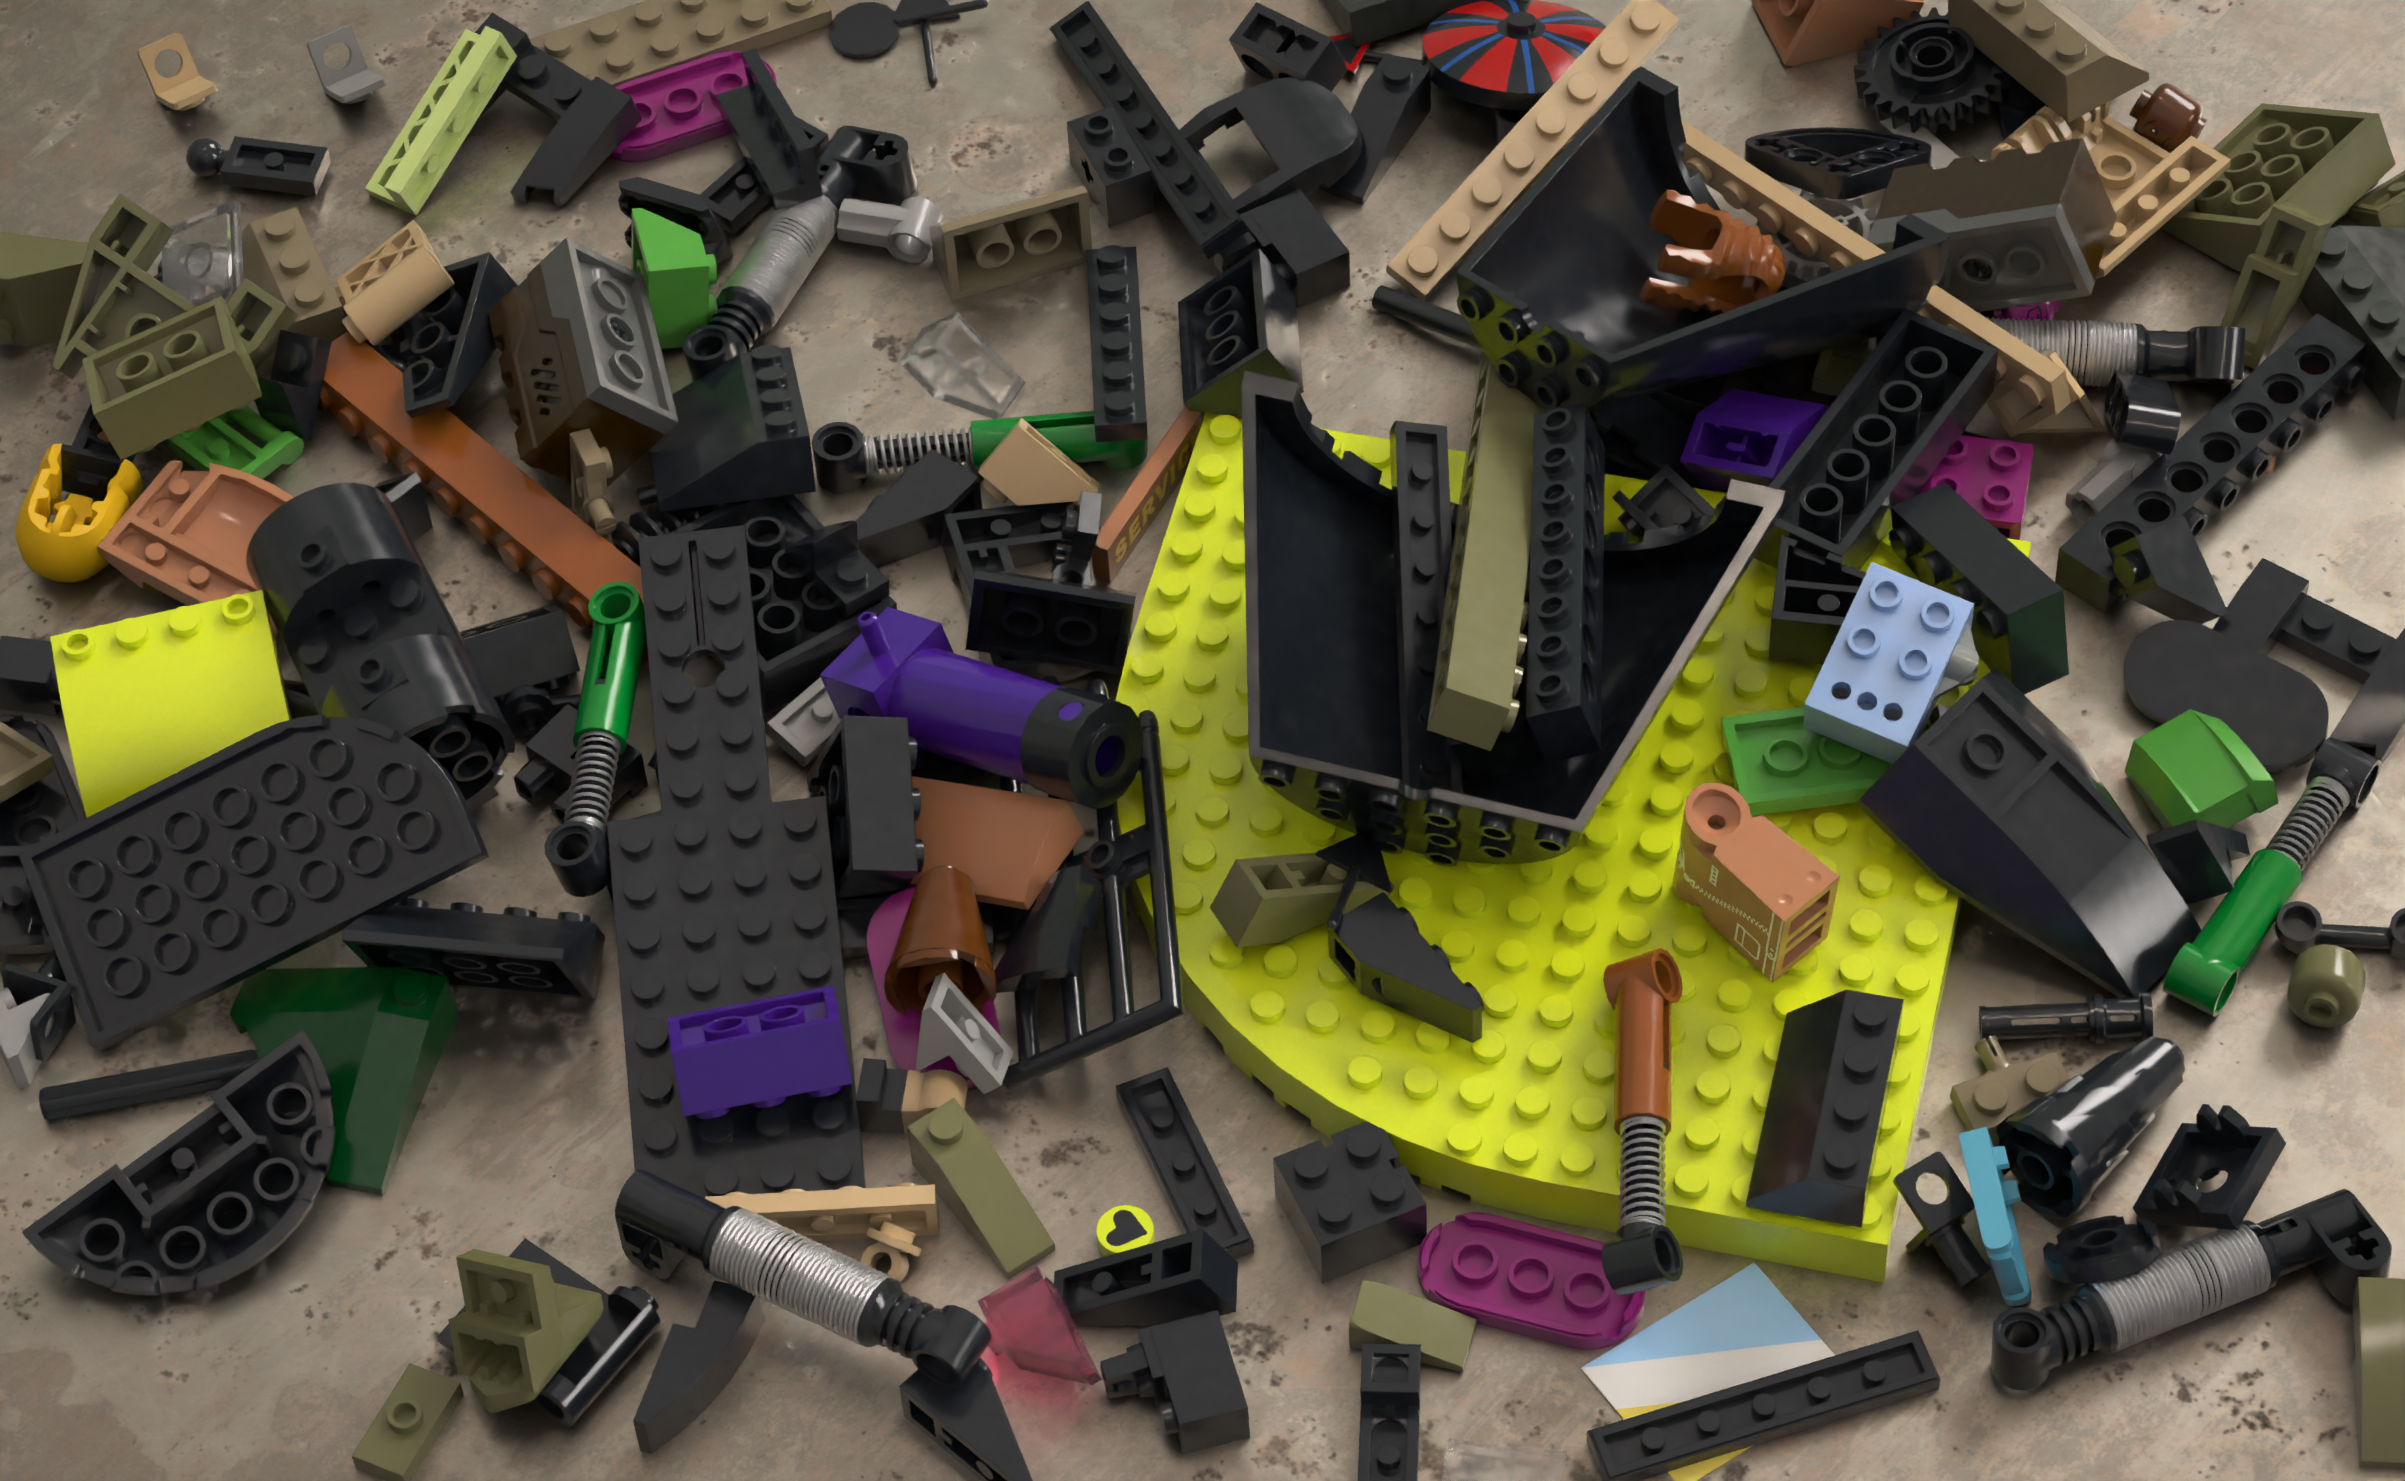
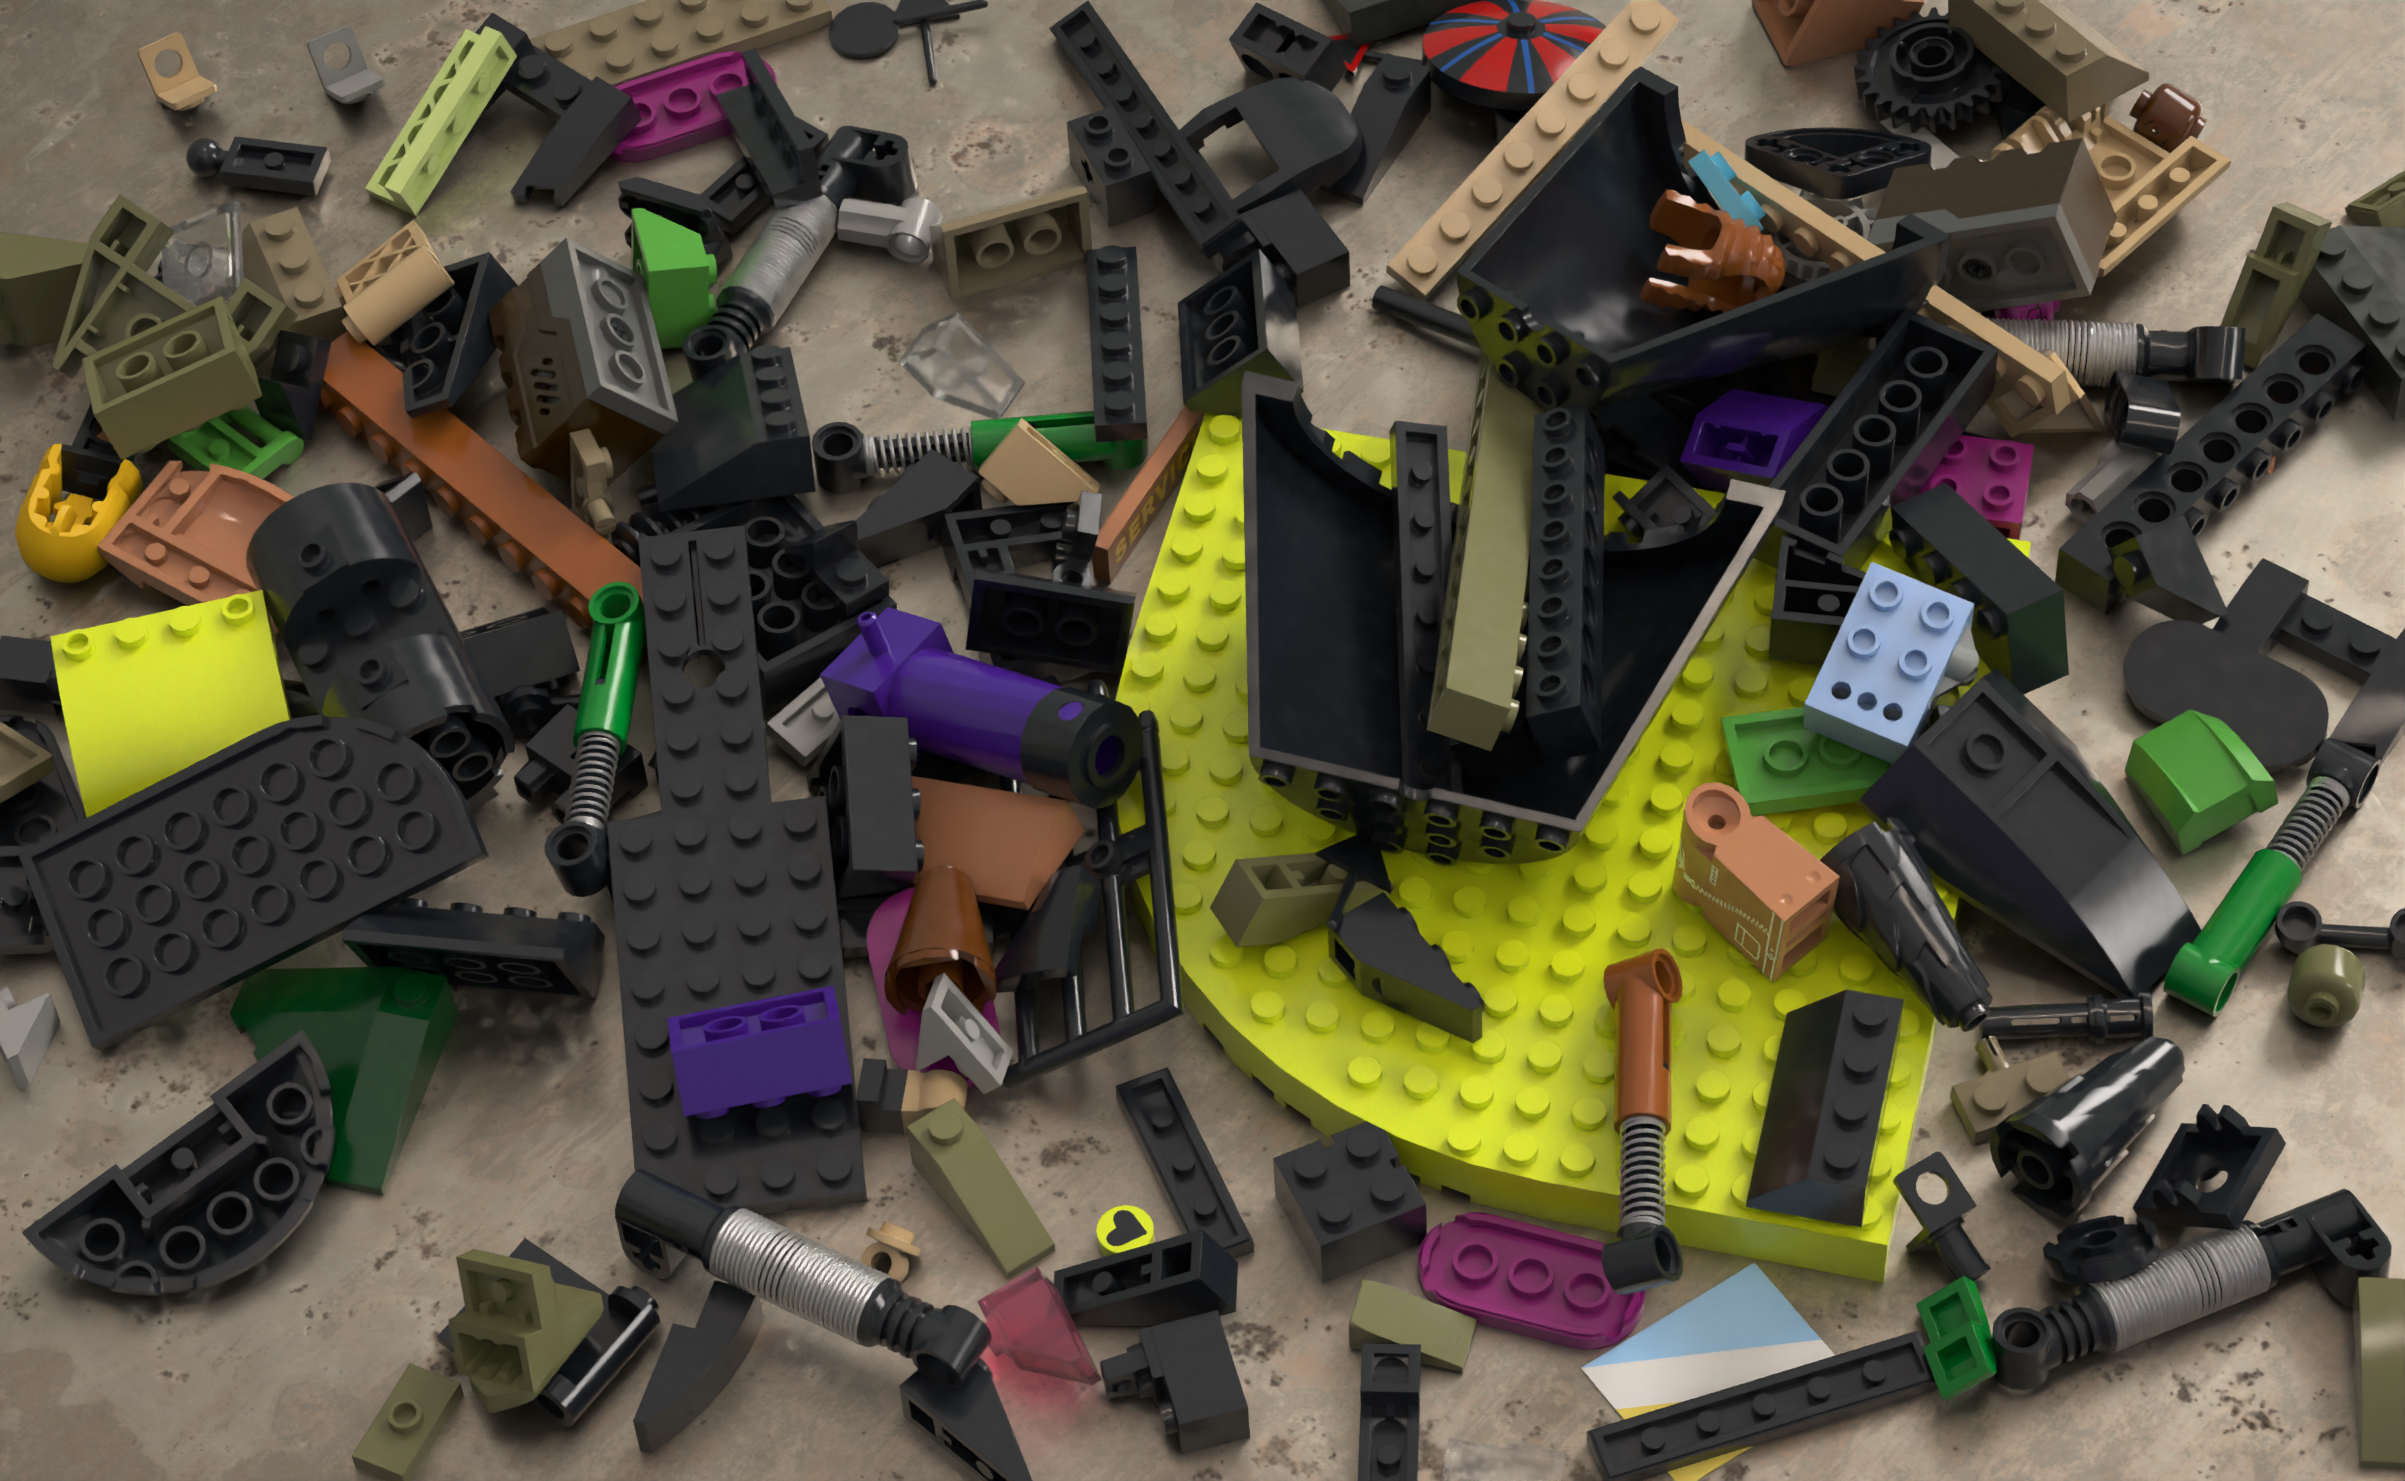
(28, 985): black bracket -> none
(143, 1085): black axle -> none
(845, 1211): tan plate -> none
(1716, 174): none -> medium azure plate
(1897, 912): none -> black cone
(1958, 1336): none -> green slope
(1995, 1214): medium azure container -> none
(2198, 857): black slope -> none
(2280, 156): olive slope -> none

